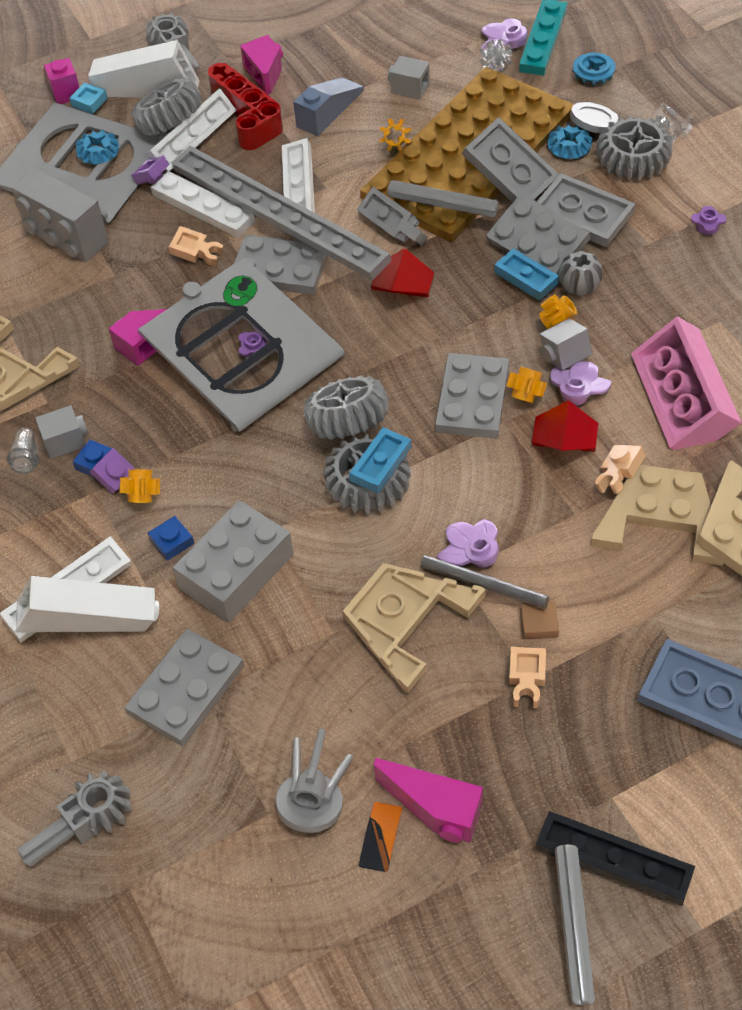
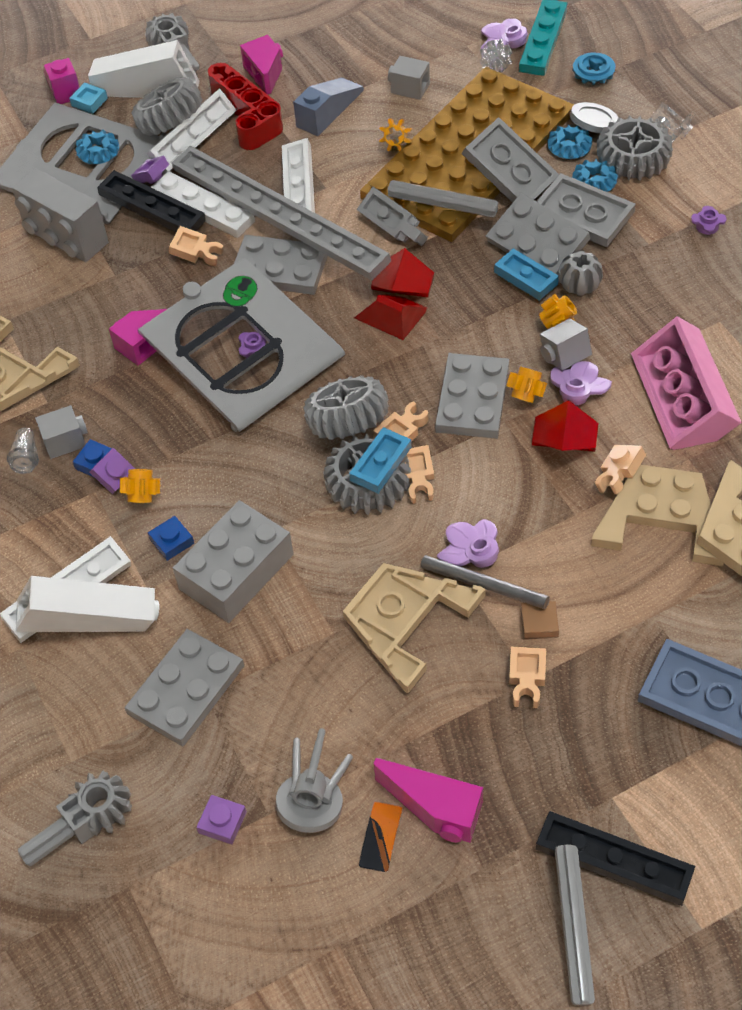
(150, 202): none -> black plate
(221, 819): none -> medium lavender plate
(392, 315): none -> red slope
(405, 425): none -> light nougat plate
(421, 471): none -> light nougat plate
(606, 180): none -> dark azure gear

